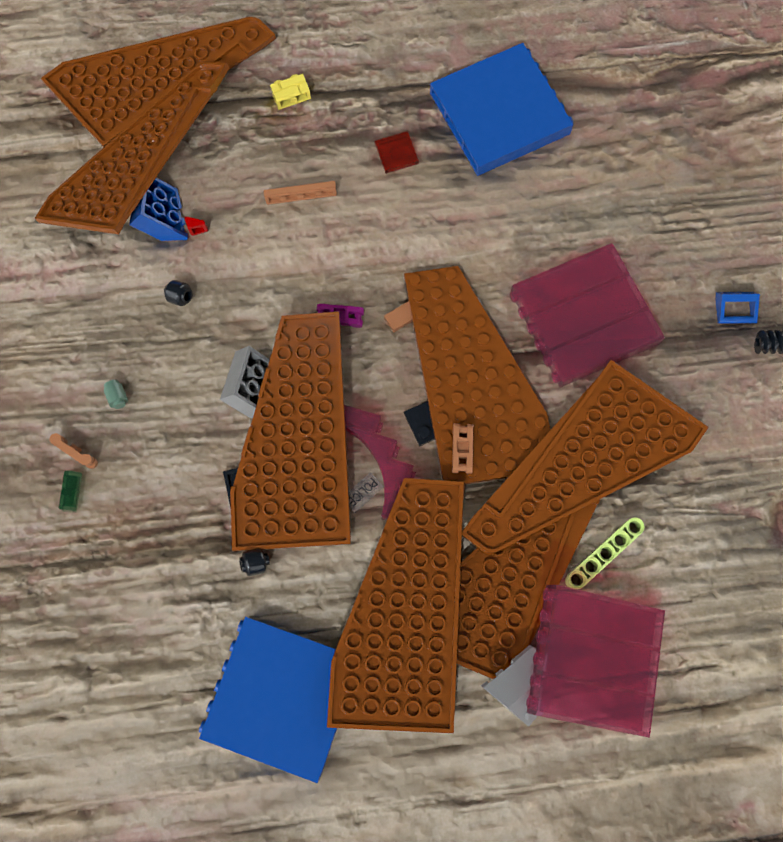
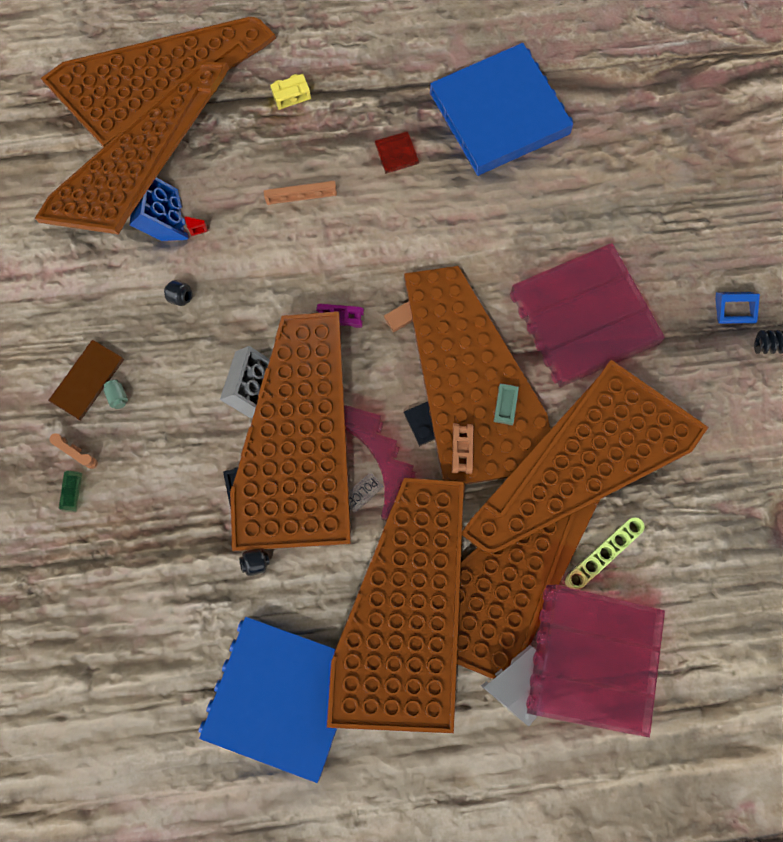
(86, 380): none -> reddish brown tile
(506, 404): none -> sand green tile

